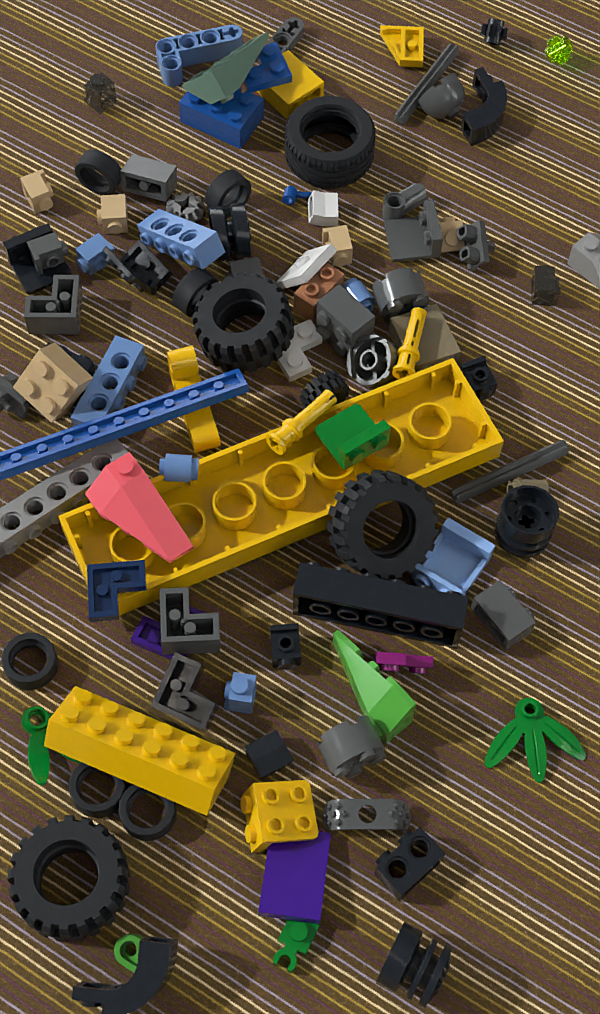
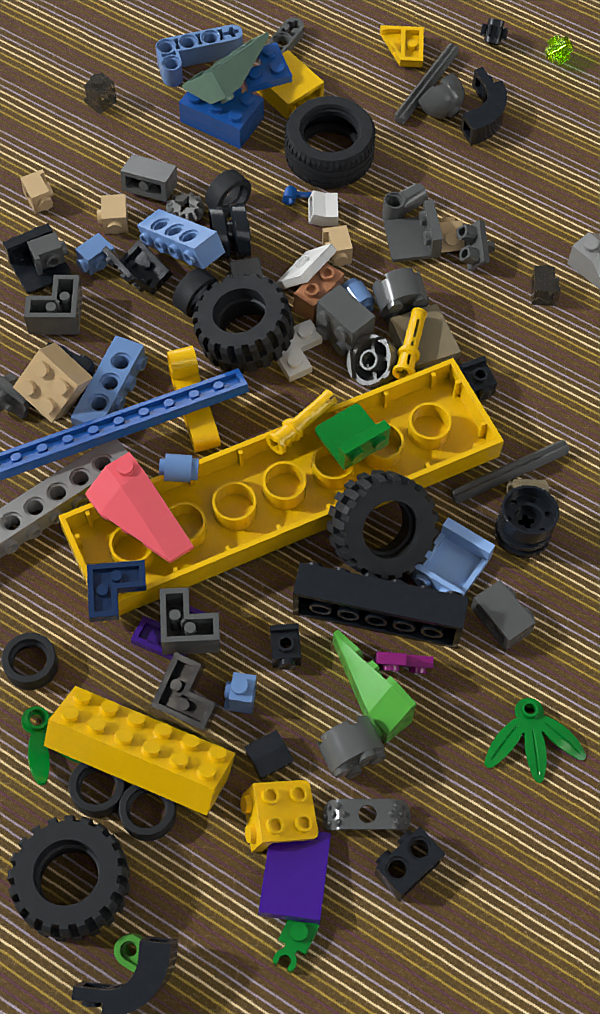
(92, 180): black tyre -> none
(329, 381): black tyre -> none
(415, 965): black wheel -> none

